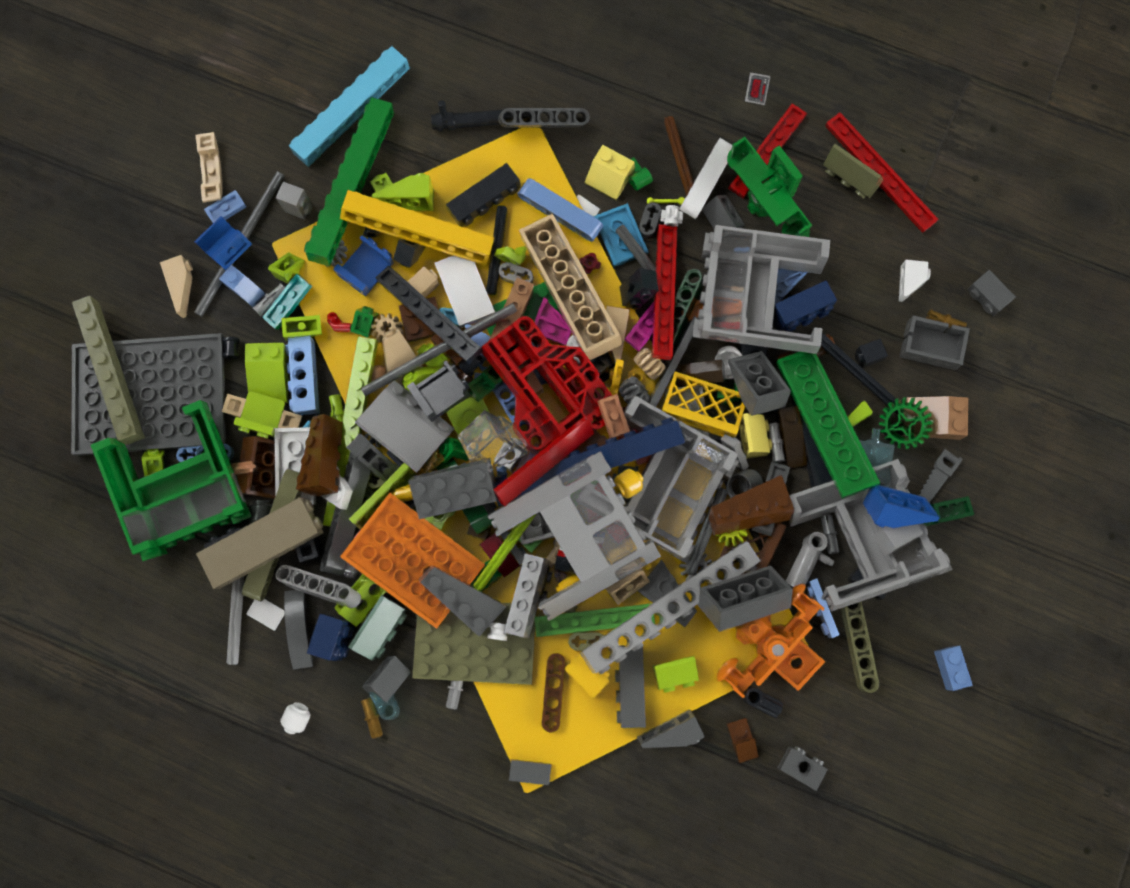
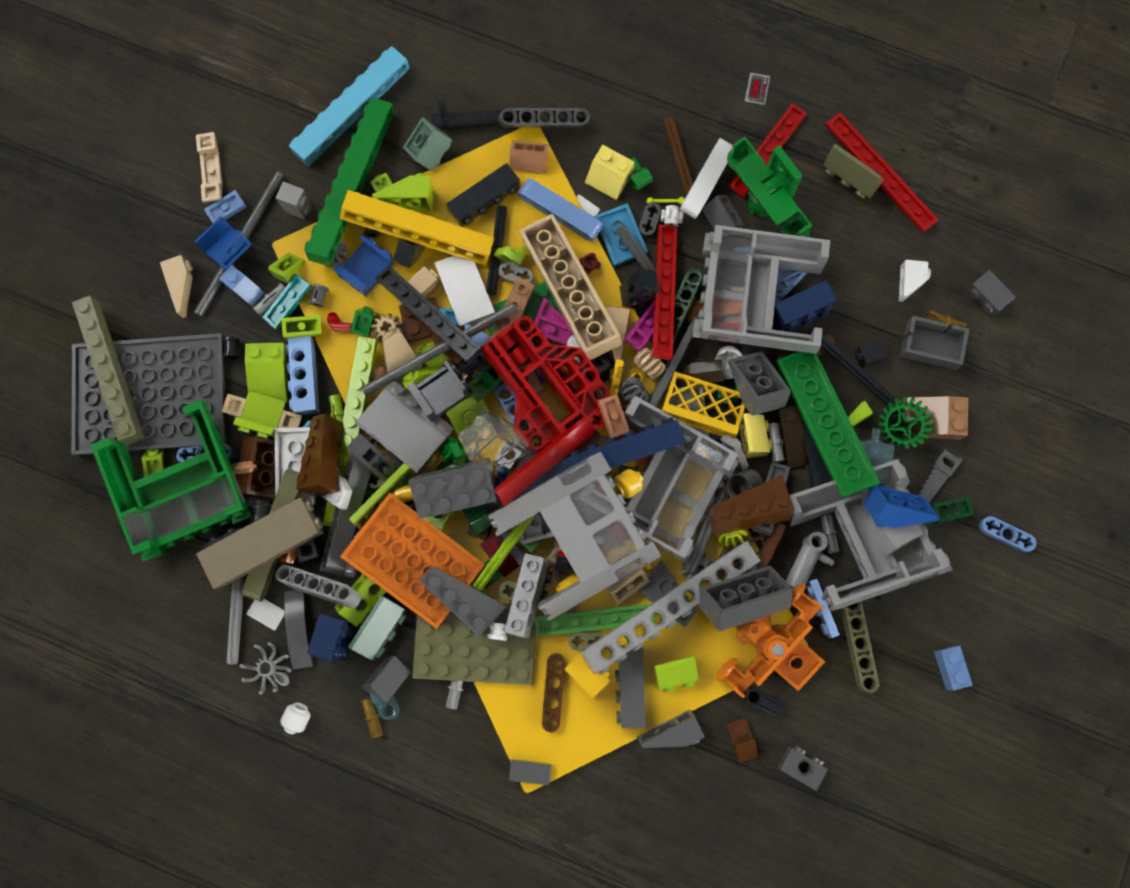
(268, 668): none -> light grey animal
(289, 557): none -> orange plate
(318, 295): none -> dark grey bush
(427, 144): none -> sand green slope
(458, 455): none -> green bracket
(503, 587): none -> olive bush
(529, 156): none -> nougat brick
(1015, 531): none -> medium blue beam

